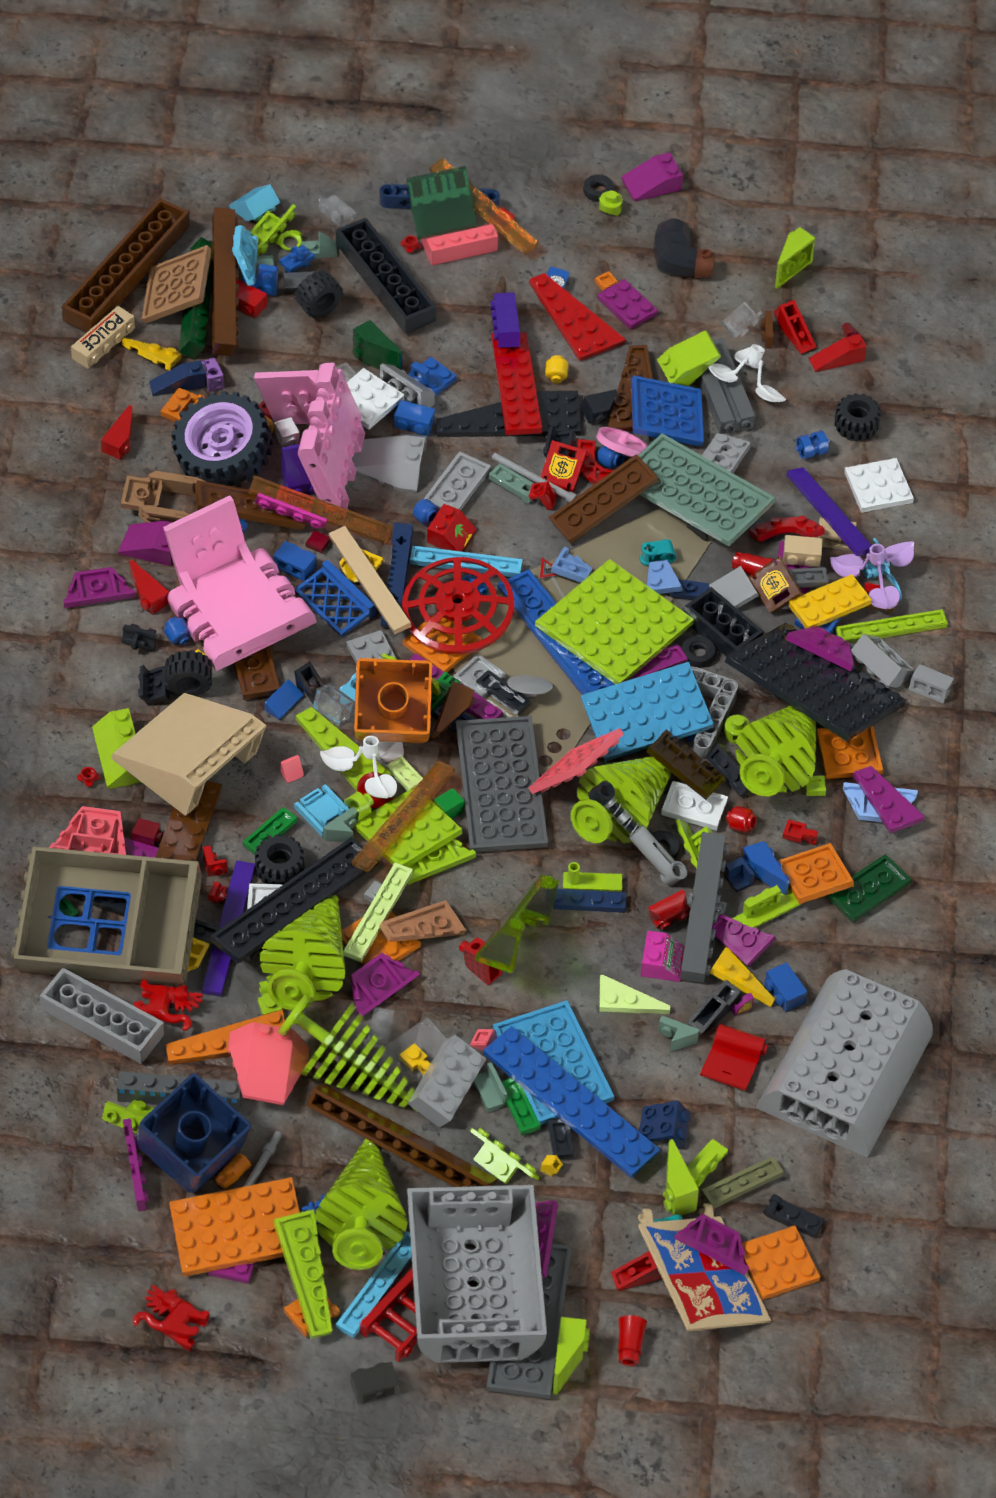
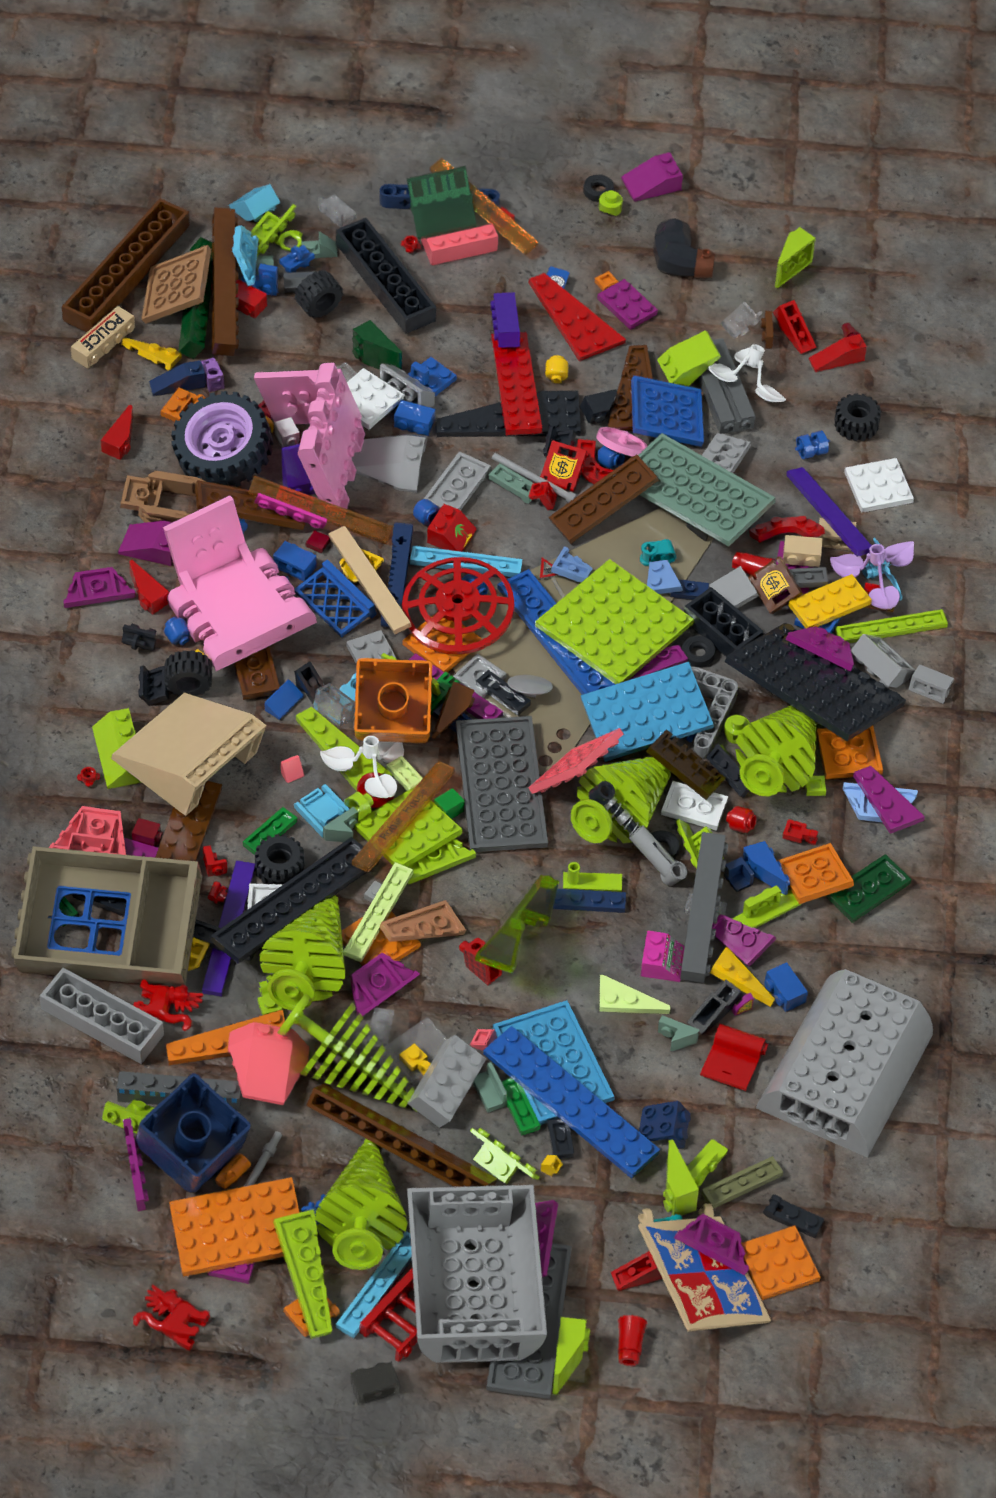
(669, 910): red slope -> none

